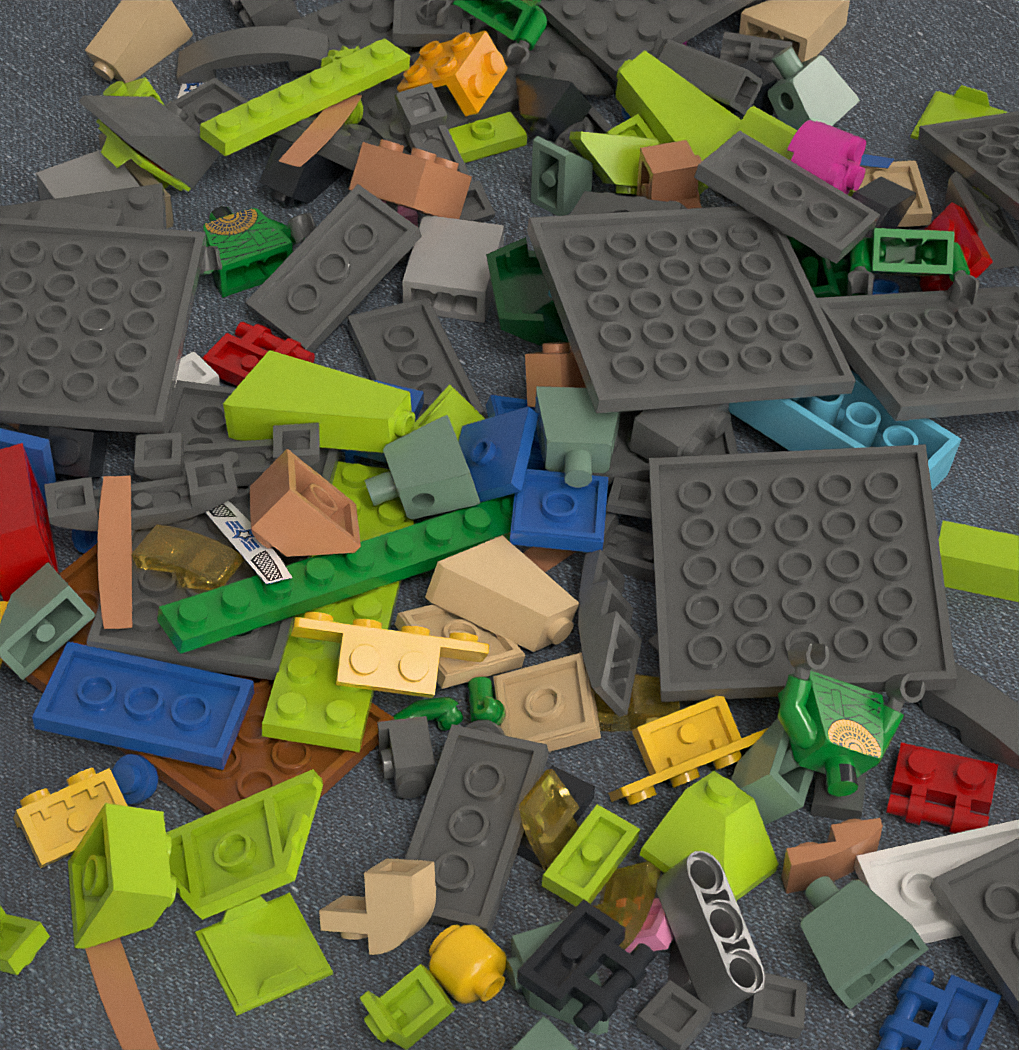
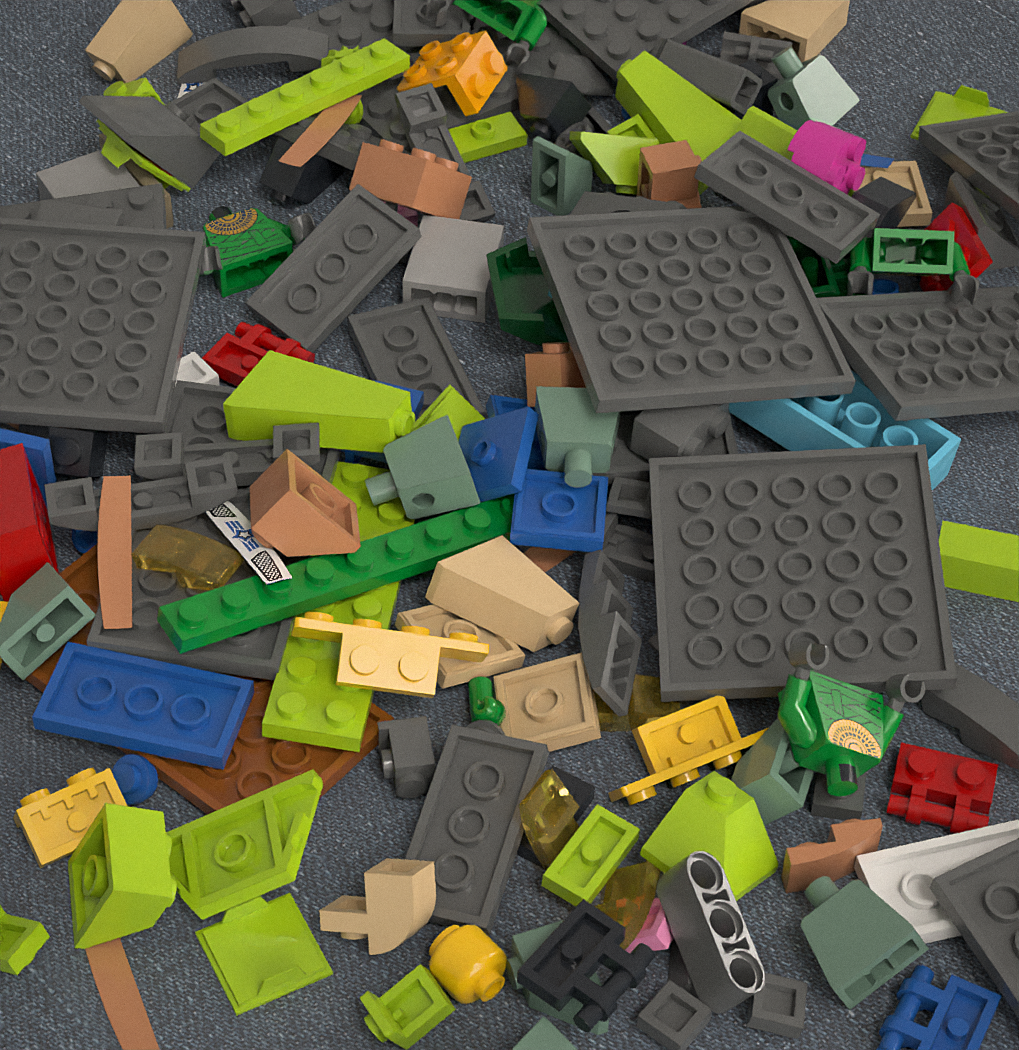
(441, 708): green arm -> none

